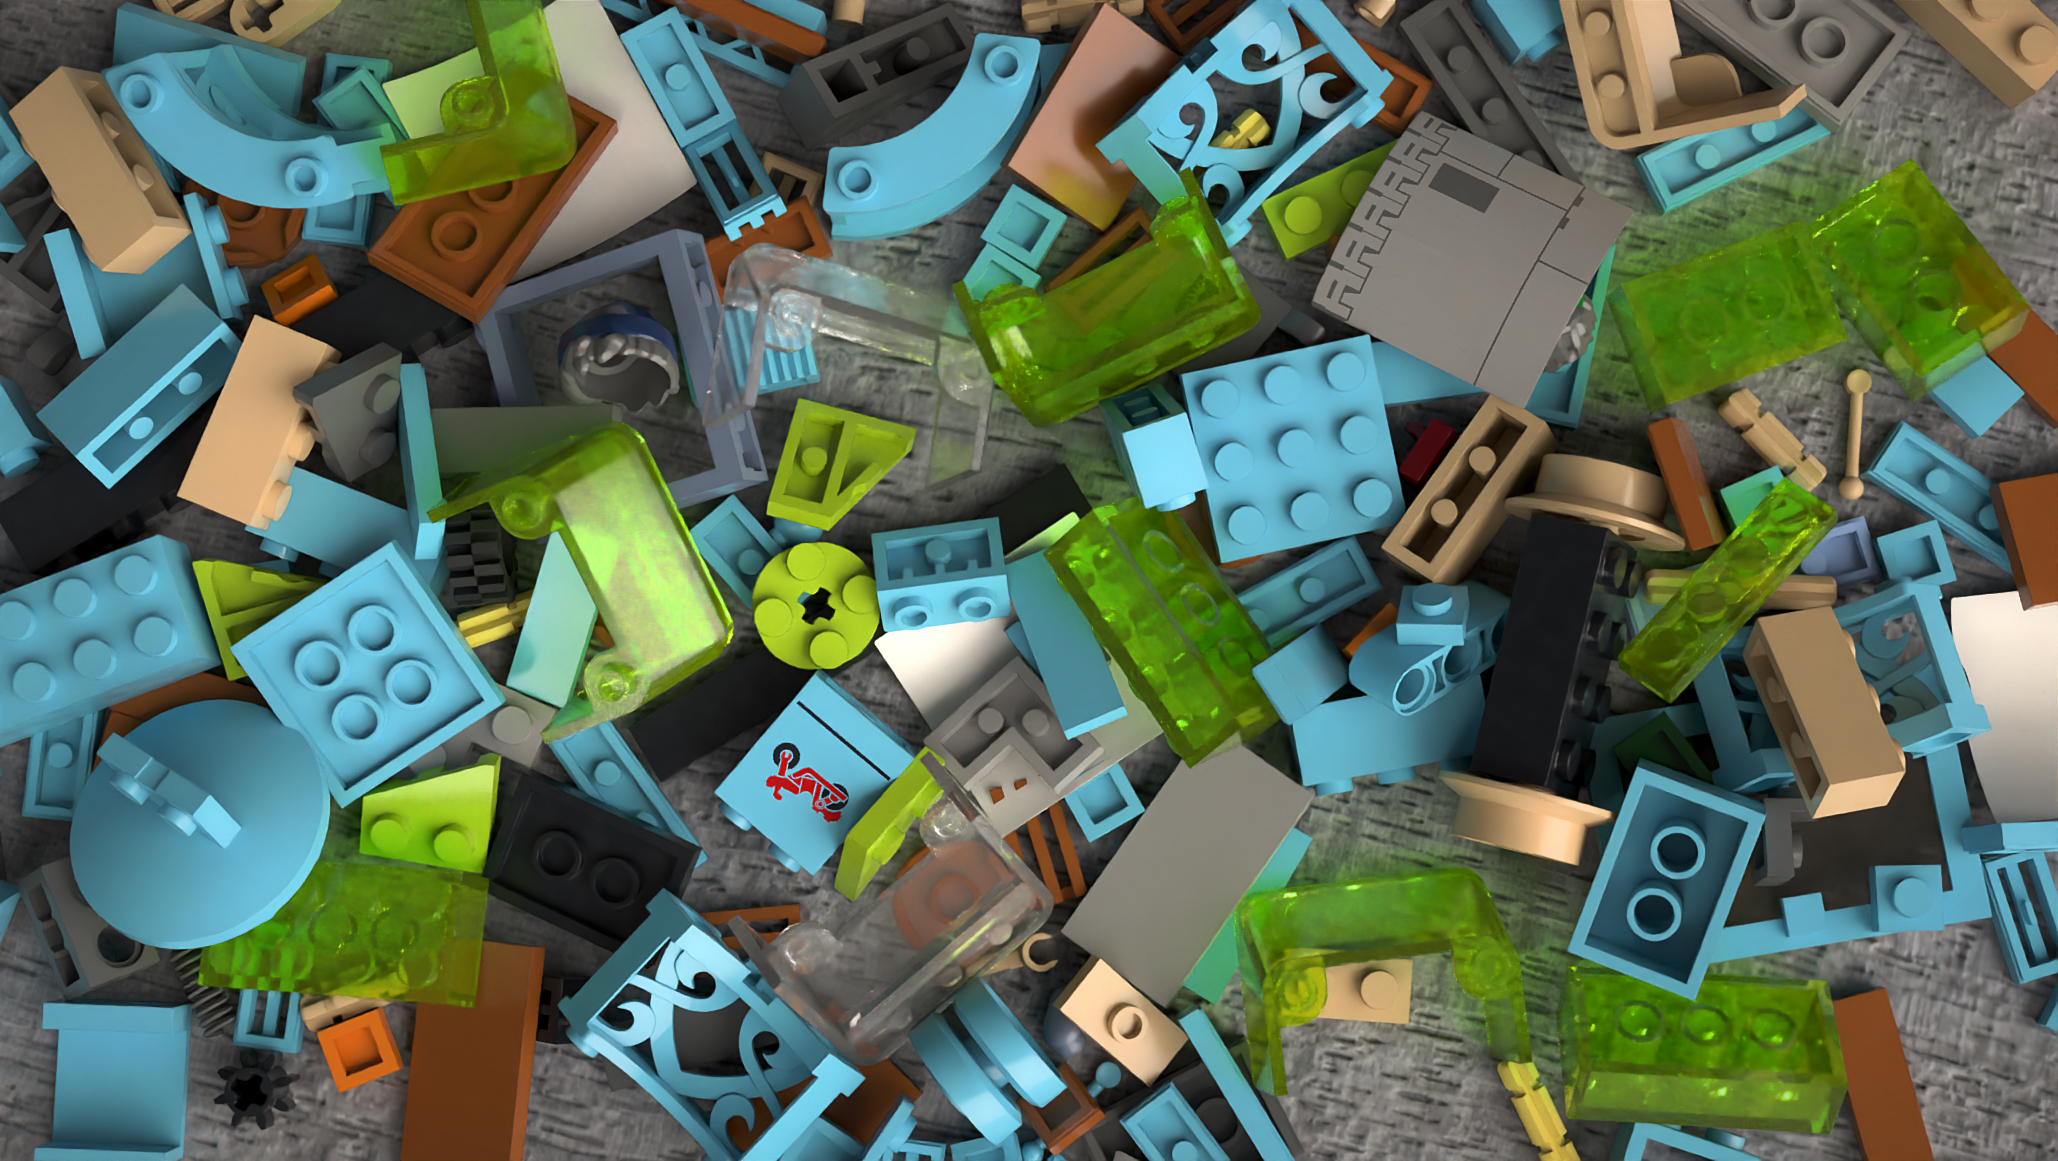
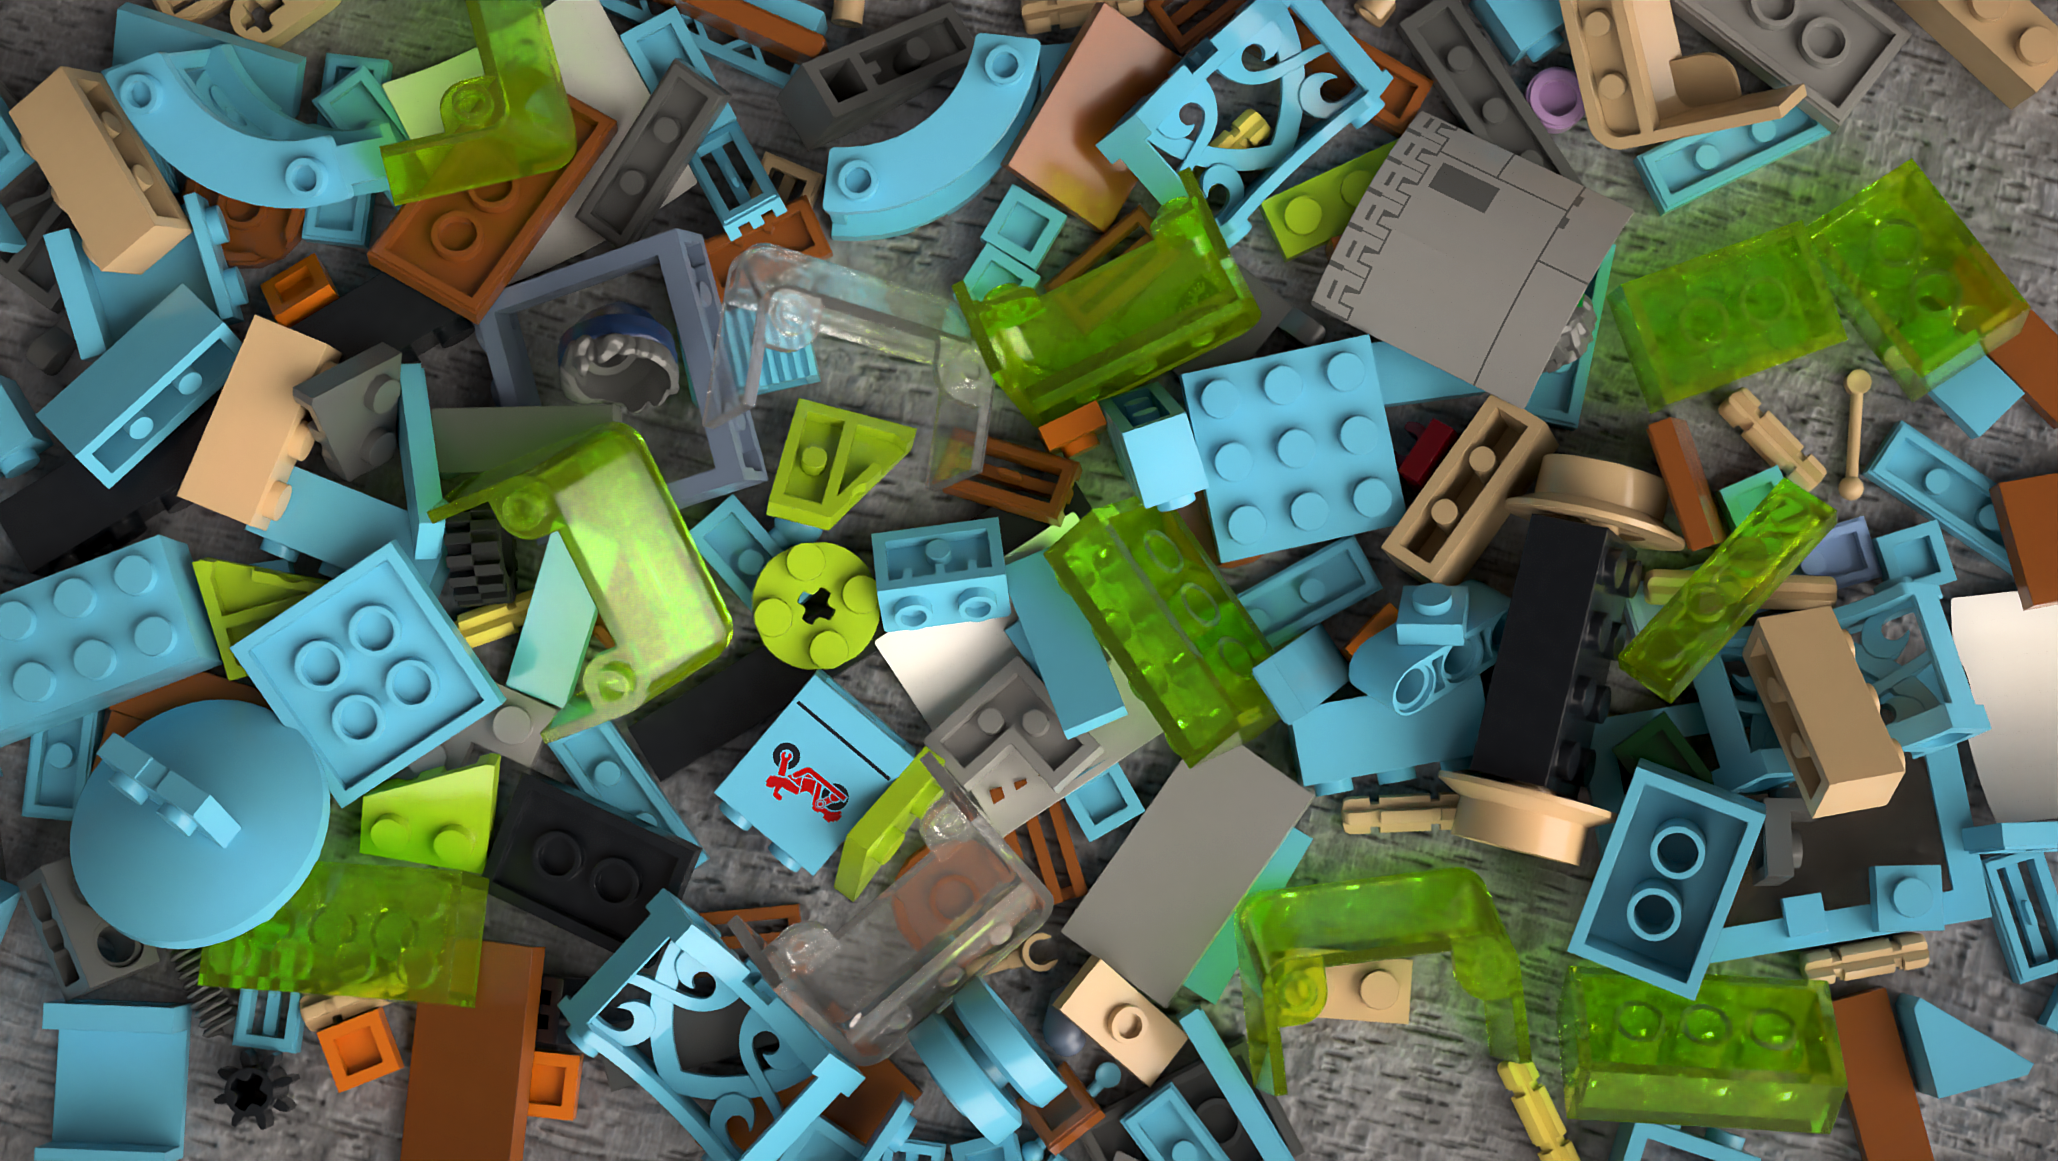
(555, 1084): none -> orange plate
(653, 154): none -> dark grey tile
(1018, 504): none -> dark orange tile
(1074, 432): none -> orange plate
(1398, 812): none -> tan axle
(1556, 99): none -> lavender tile
(1865, 958): none -> tan axle
(1950, 1054): none -> medium azure slope

